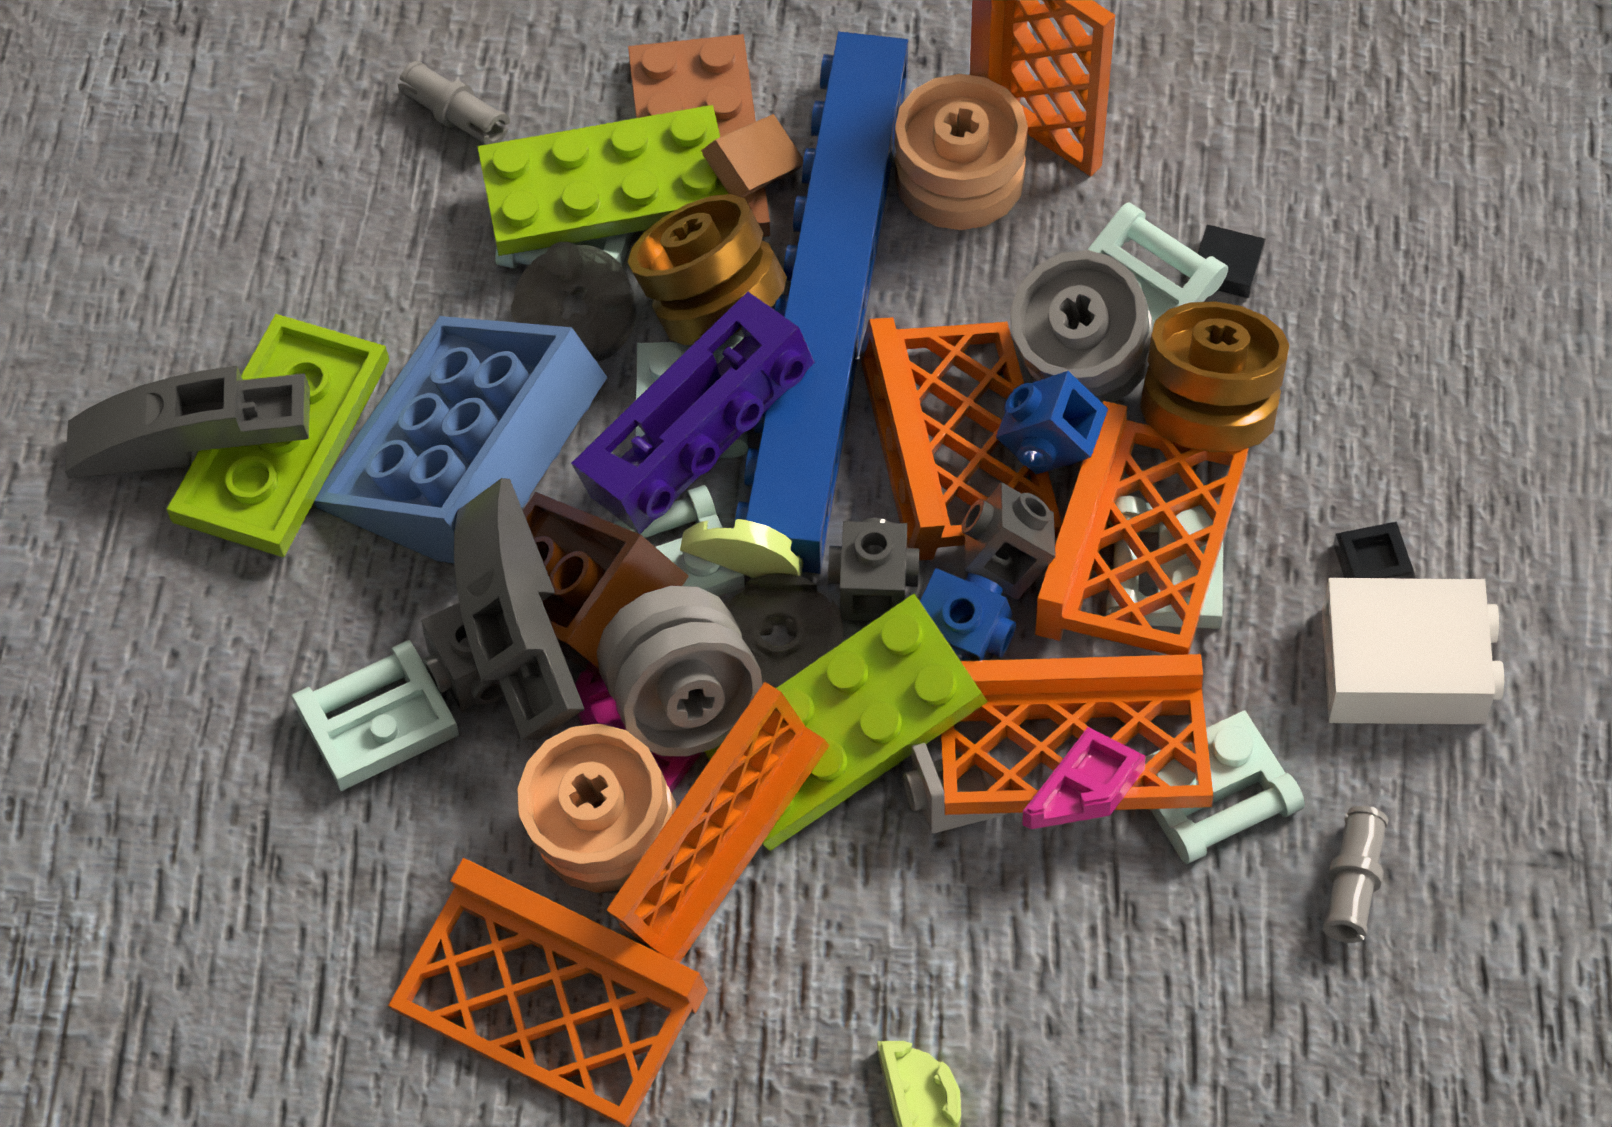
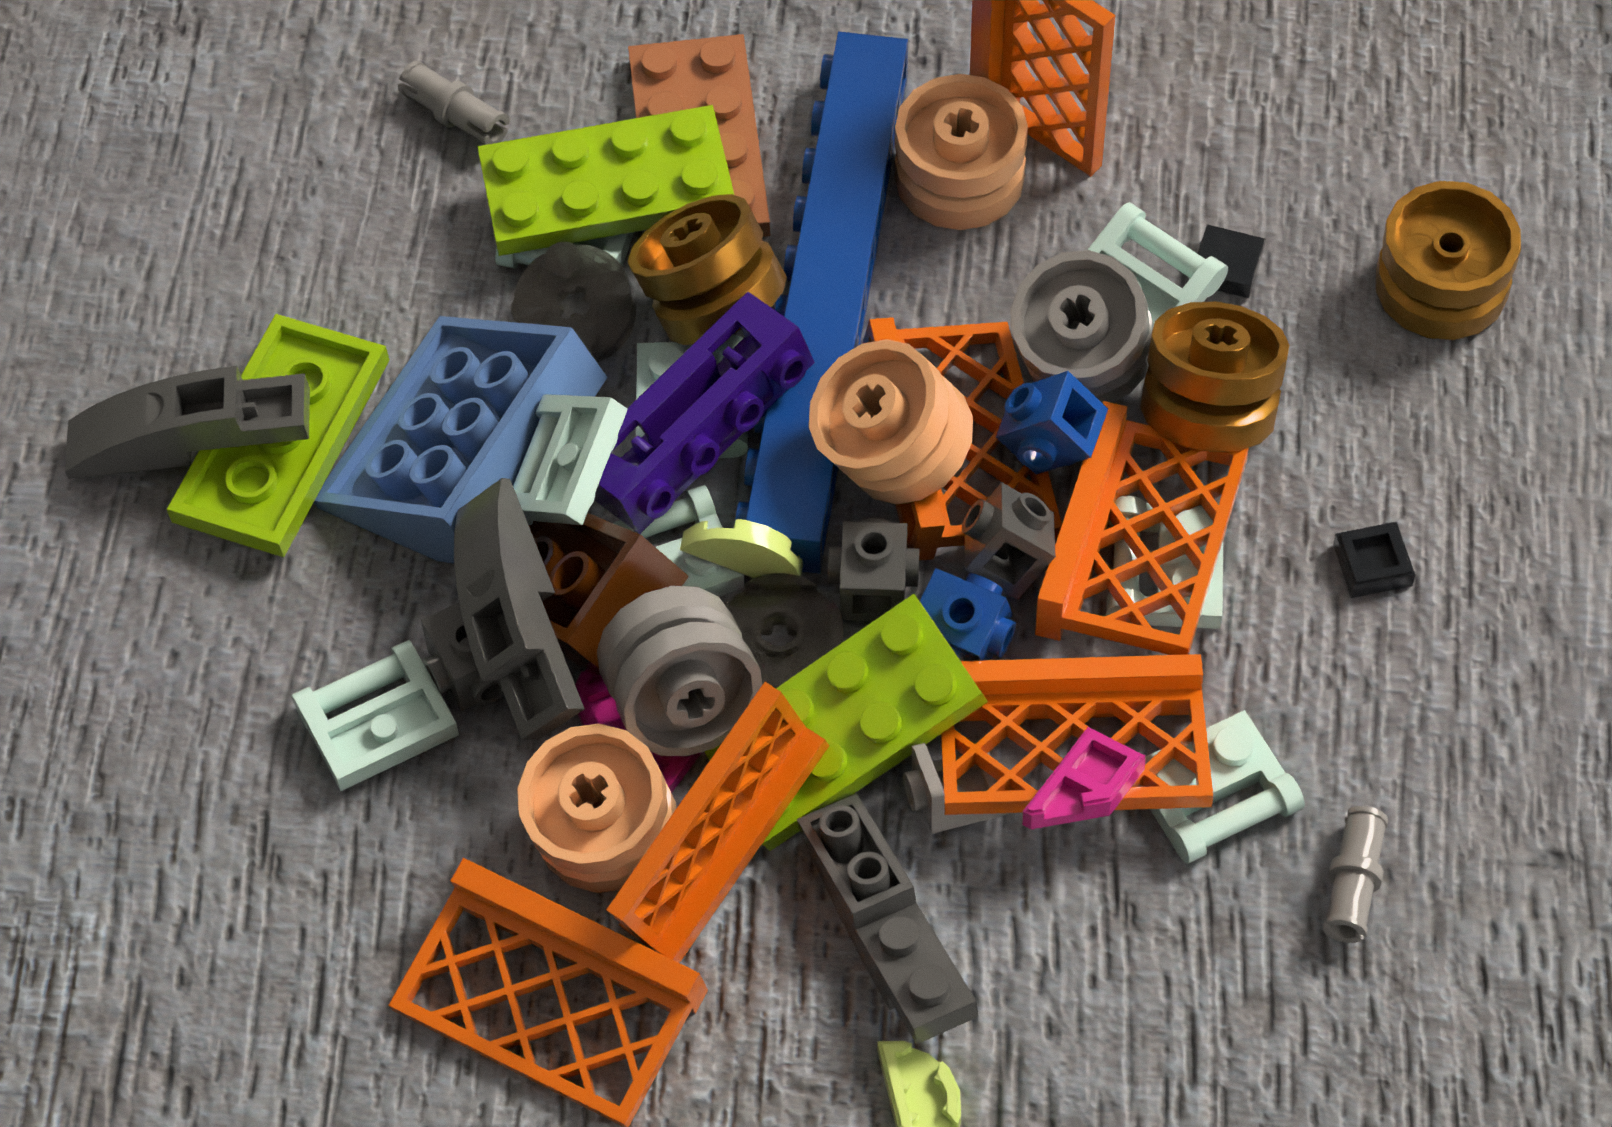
(567, 457): none -> light aqua plate
(753, 157): medium nougat tile -> none
(885, 921): none -> dark grey slope
(891, 421): none -> light nougat wheel
(1410, 651): white brick -> none
(1447, 260): none -> pearl gold wheel

